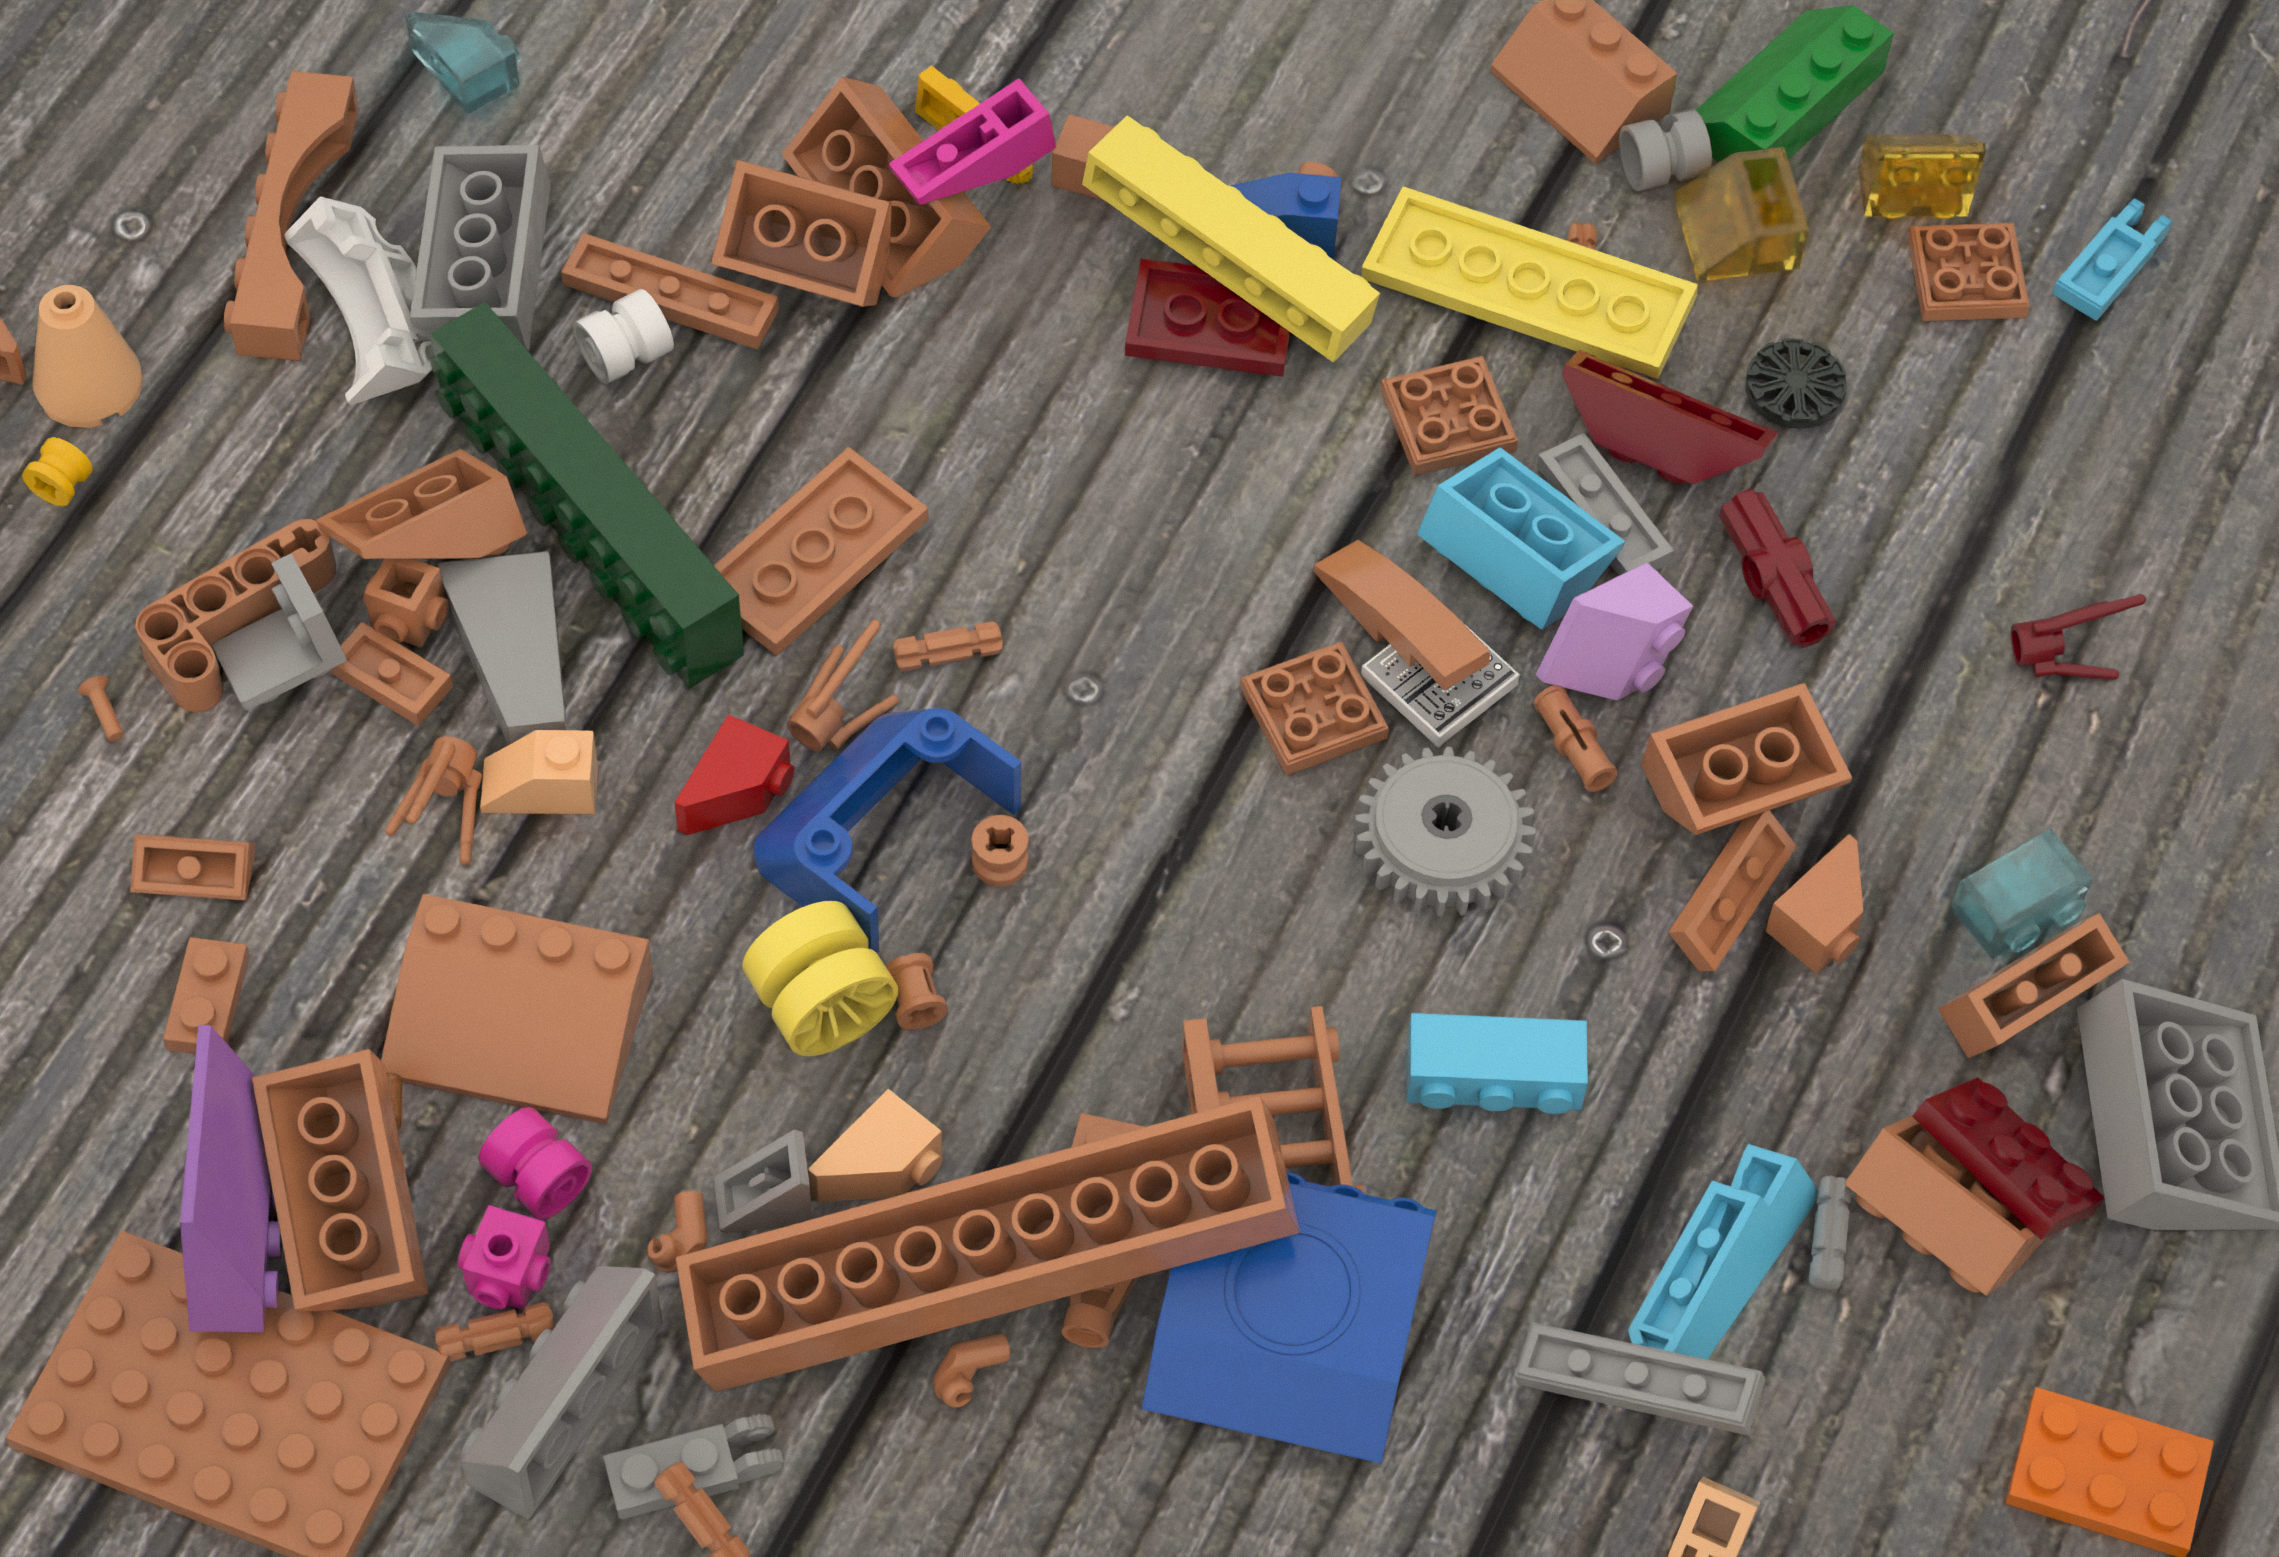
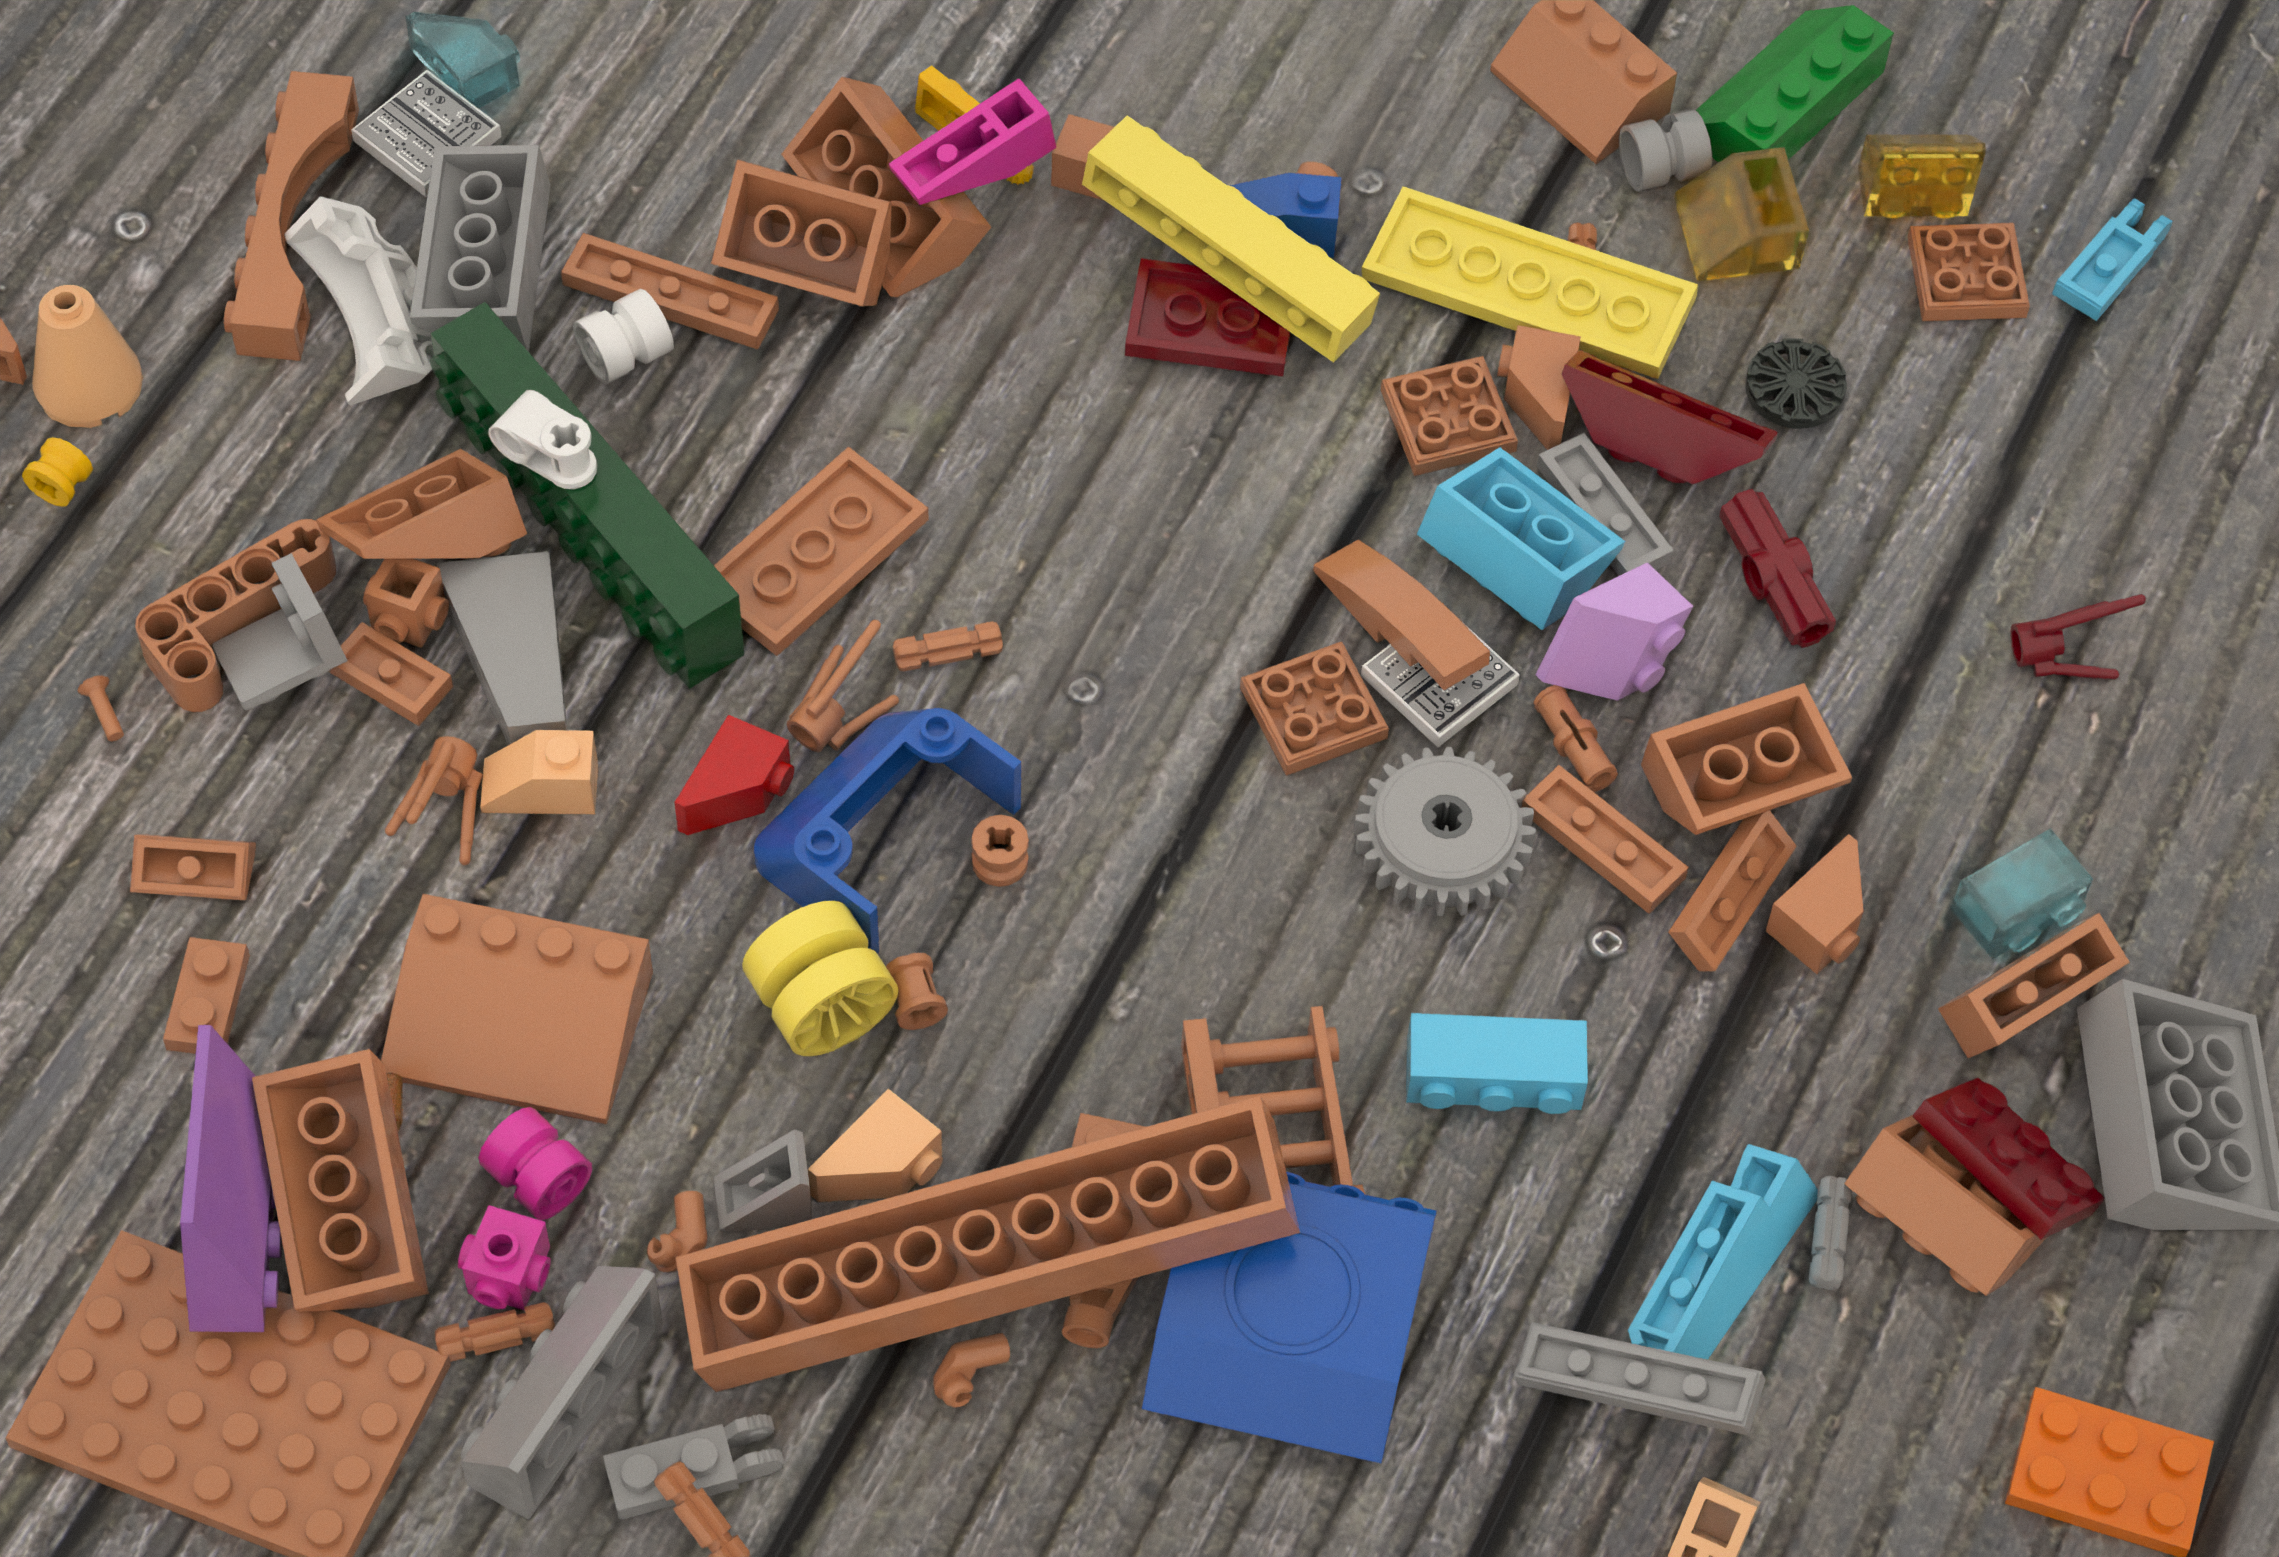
(417, 121): none -> tile
(546, 441): none -> white piece
(1536, 380): none -> nougat slope
(1605, 839): none -> nougat plate

